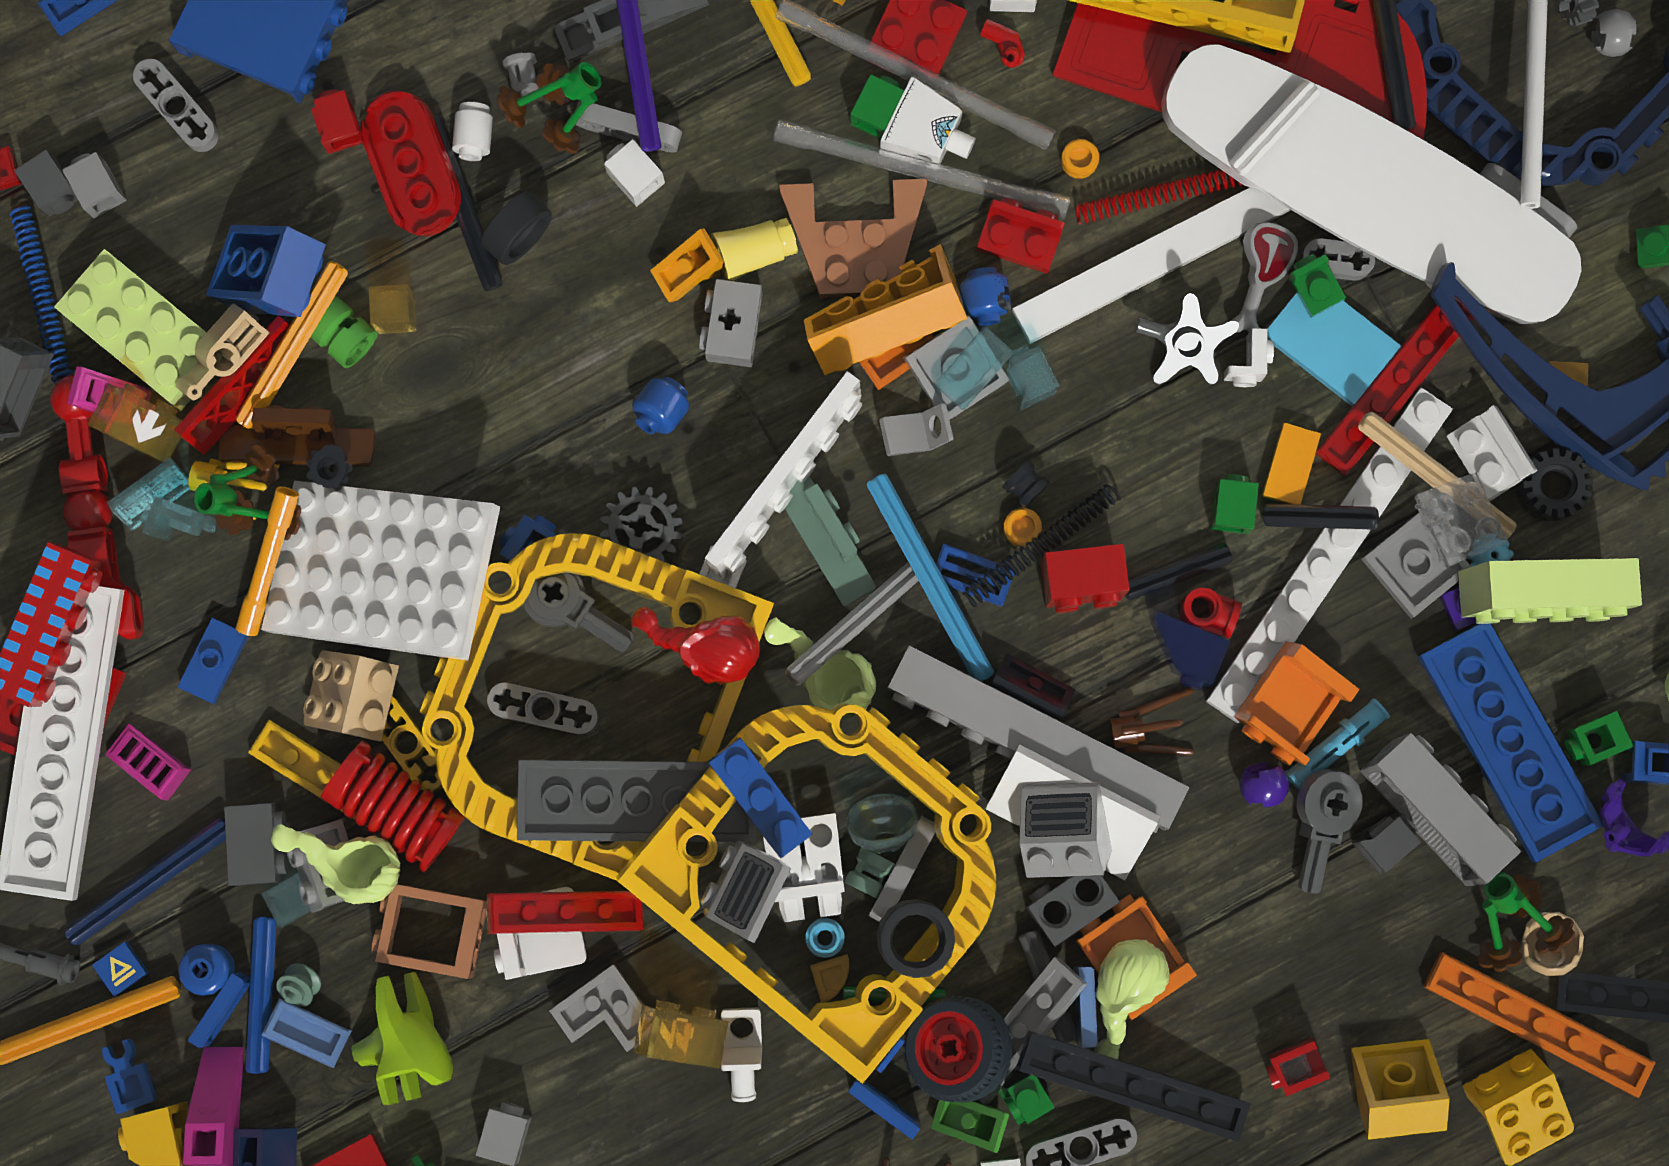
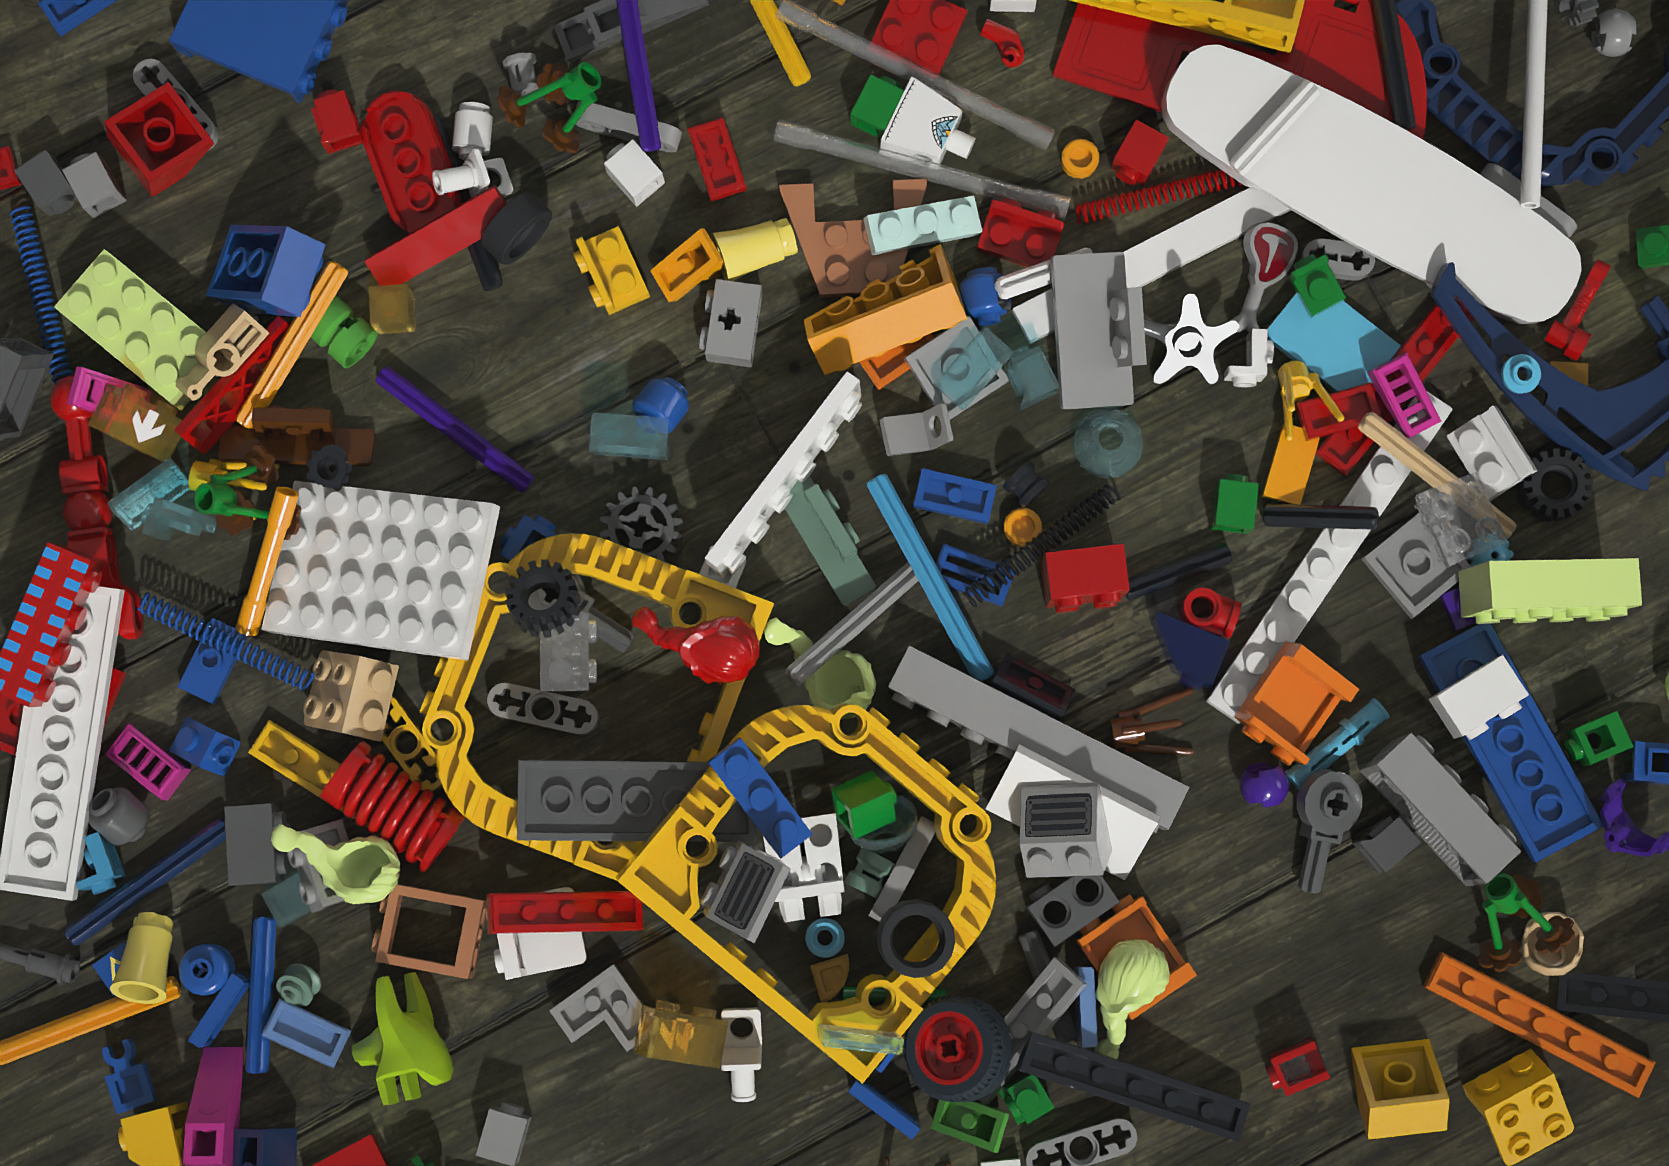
(105, 860): none -> dark azure bracket
(118, 815): none -> dark grey head
(145, 960): none -> light yellow plant
(158, 138): none -> red slope
(205, 746): none -> blue bracket
(228, 637): none -> blue piece
(435, 239): none -> red tile
(454, 429): none -> dark purple axle
(472, 176): none -> white bracket
(535, 579): none -> black tyre
(566, 656): none -> clear bracket
(612, 270): none -> yellow bracket
(629, 436): none -> clear light blue bracket
(717, 159): none -> red plate
(860, 1039): none -> clear light blue tile
(864, 804): none -> green brick
(922, 225): none -> light aqua plate
(955, 496): none -> blue plate
(1028, 278): none -> white axle
(1096, 330): none -> light grey bracket
(1108, 462): none -> clear light blue piece
(1139, 154): none -> red brick
(1296, 386): none -> yellow plant
(1352, 402): none -> red tile
(1409, 376): none -> dark pink slope
(1478, 698): none -> white brick
(1511, 379): none -> medium azure plate
(1567, 334): none -> red brick

